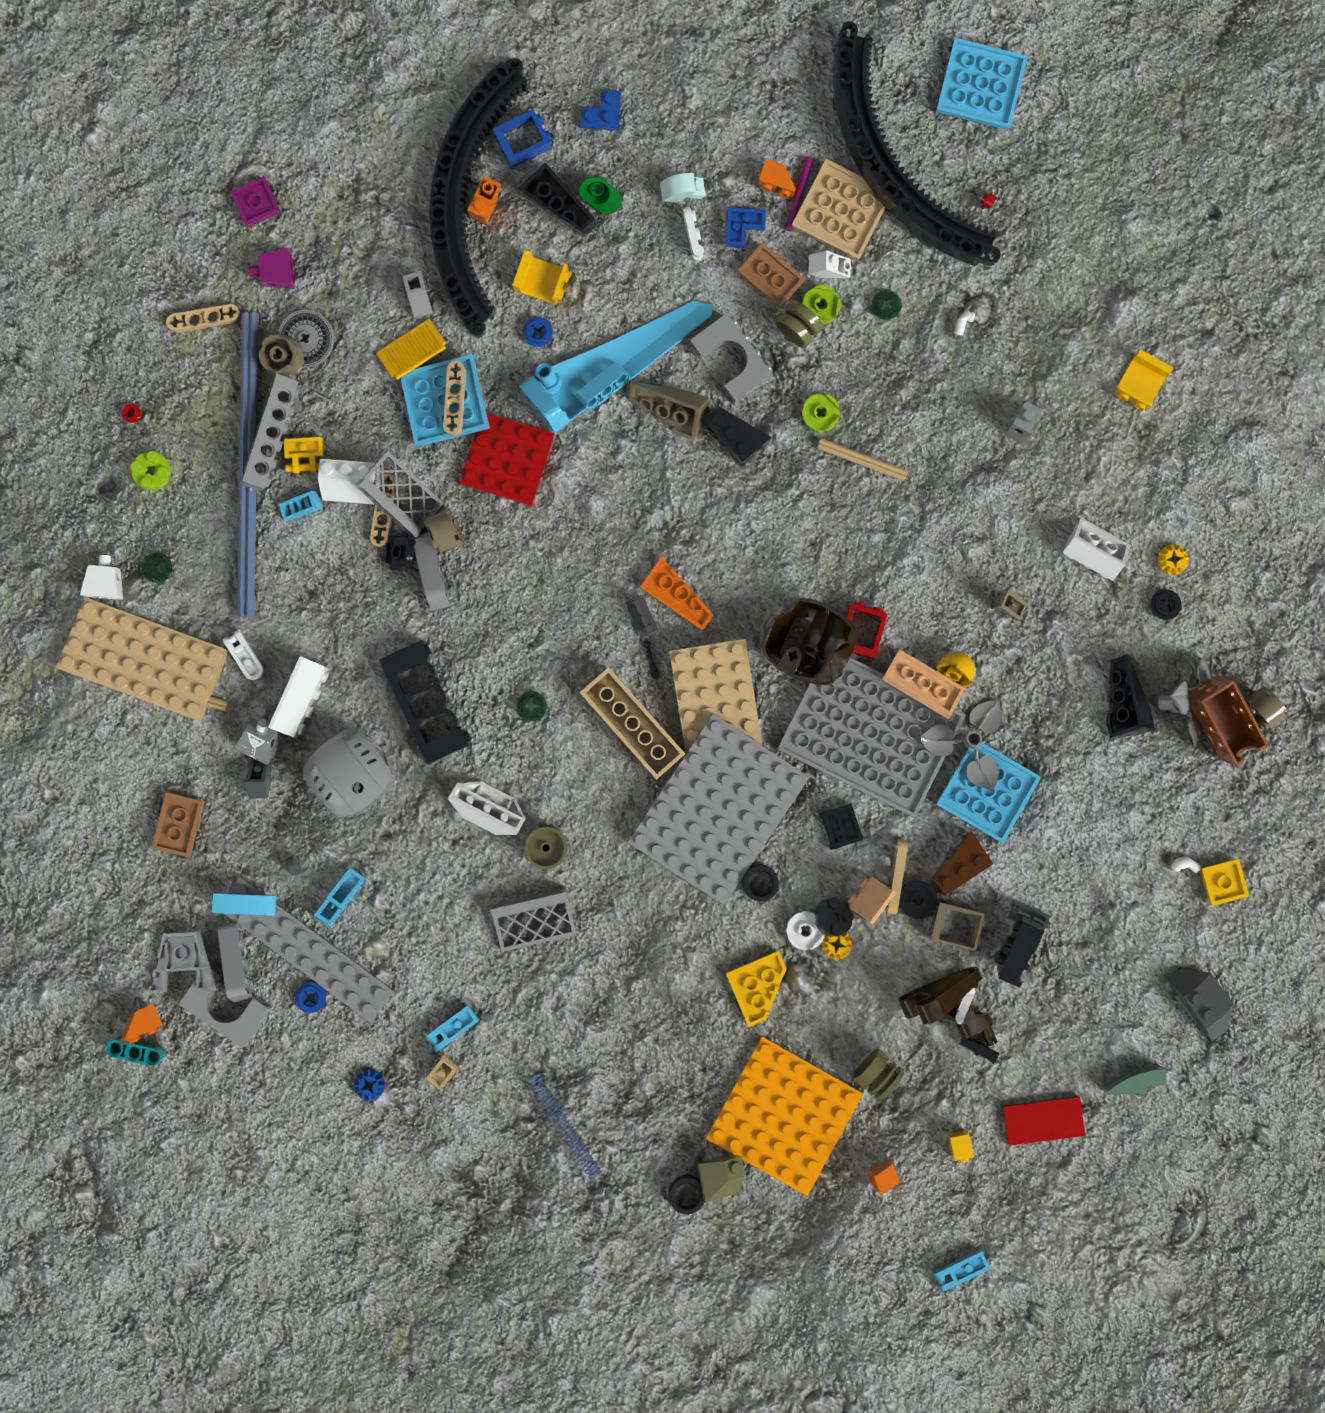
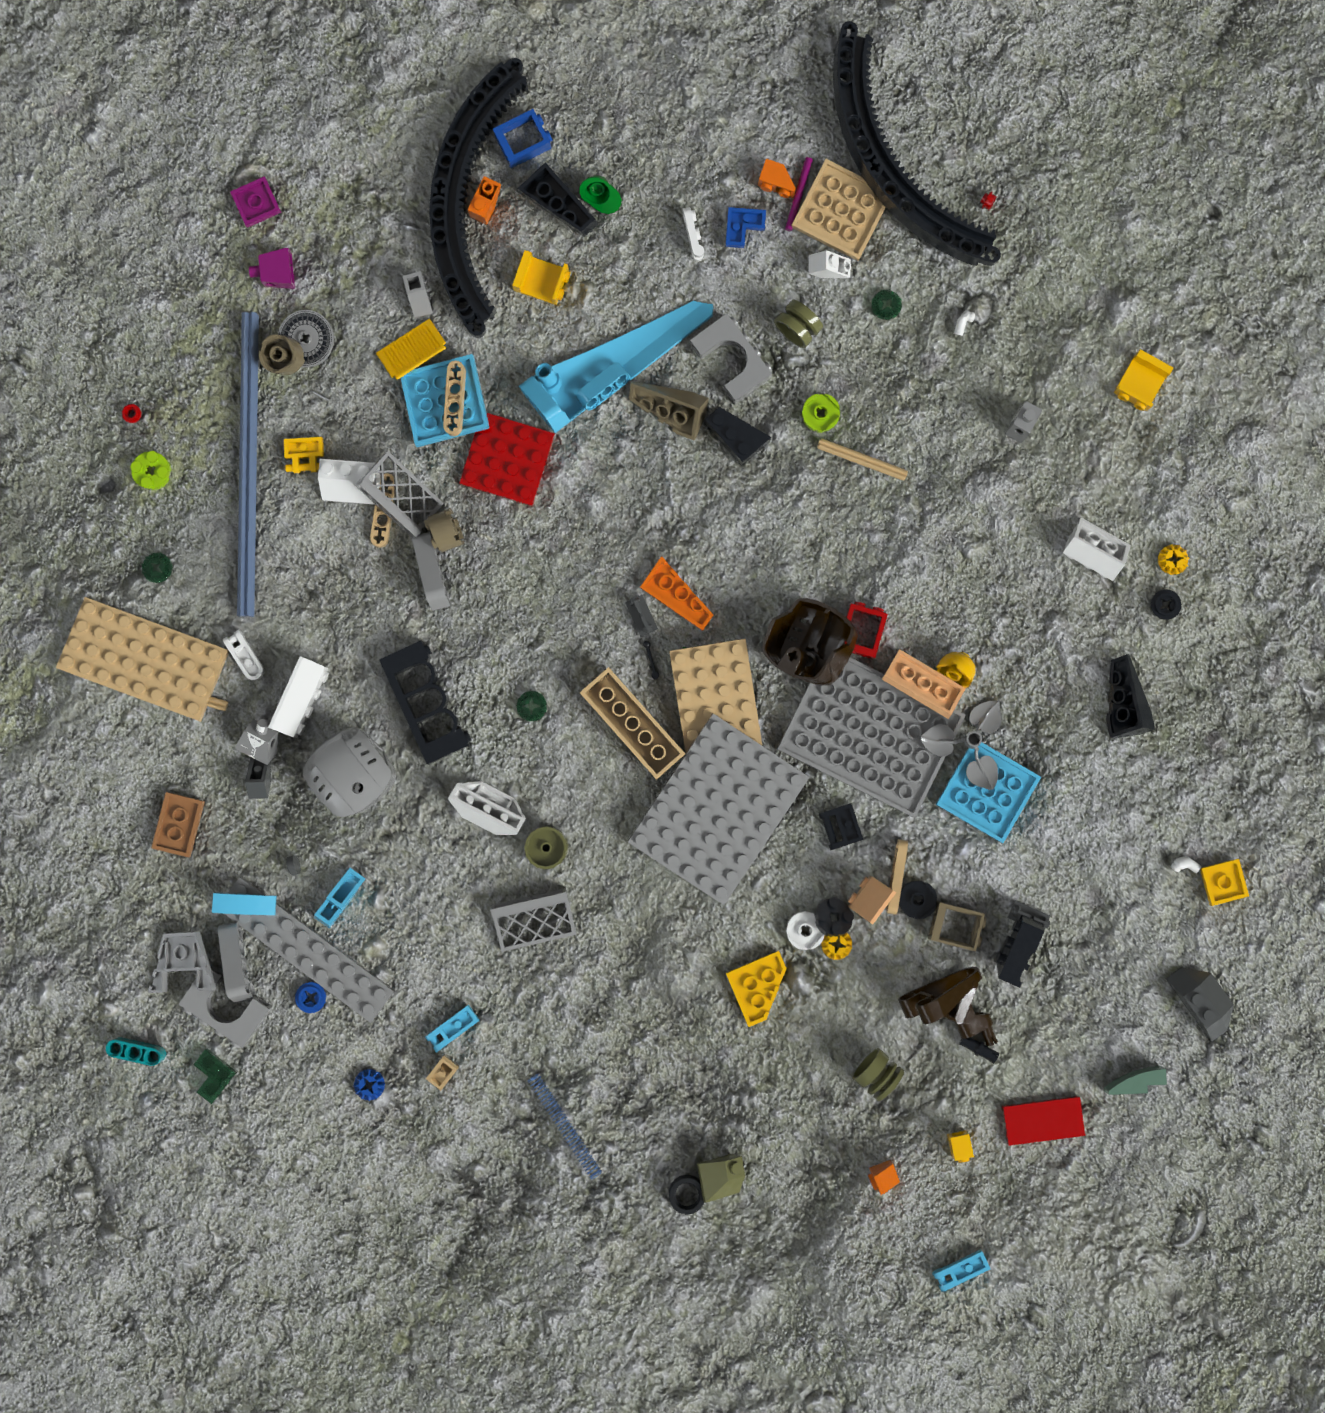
(102, 580): white torso -> none
(140, 1022): orange slope -> none
(203, 318): tan beam -> none
(218, 1075): none -> clear green plate
(279, 385): light grey brick -> none
(315, 501): medium azure slope -> none
(404, 559): black plate -> none
(538, 323): blue gear -> none
(604, 117): blue plate -> none
(682, 186): light aqua brick -> none
(763, 897): black tyre -> none
(771, 275): medium nougat plate -> none
(784, 1115): light orange plate -> none
(830, 299): lime plate -> none
(962, 865): reddish brown wedge -> none
(981, 83): medium azure plate -> none
(1010, 604): dark tan slope -> none
(1180, 700): light grey plant -> none
(1224, 719): dark orange piece -> none
(1266, 708): dark tan brick -> none

